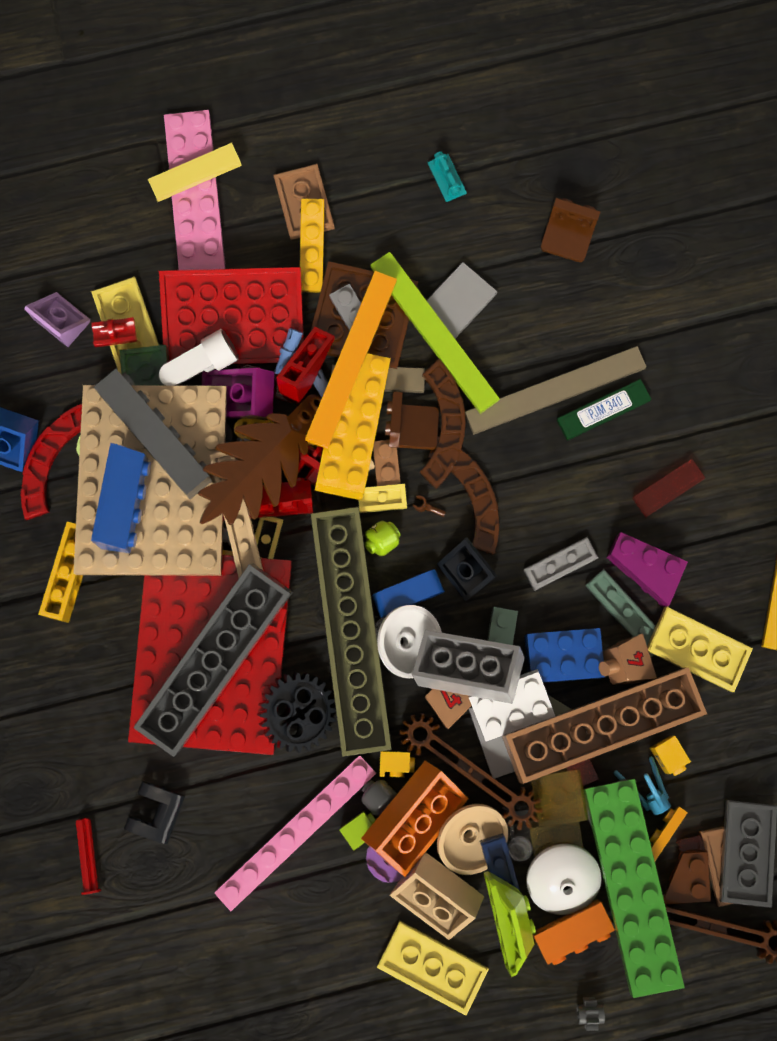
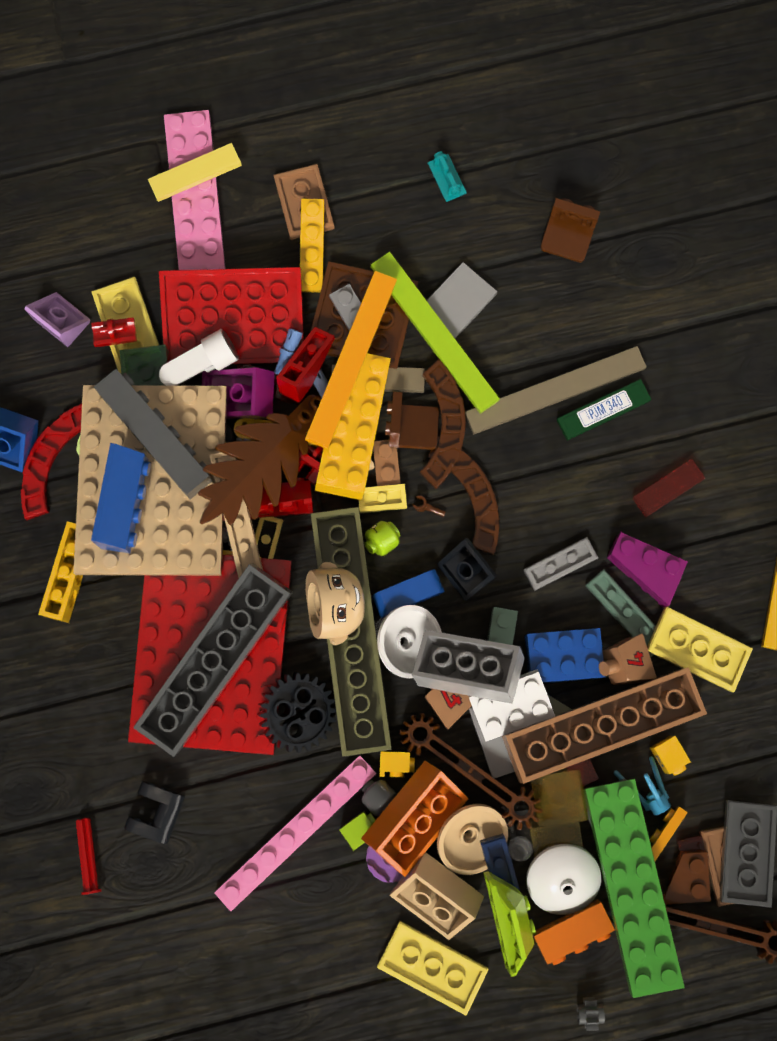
(334, 602): none -> tan piece

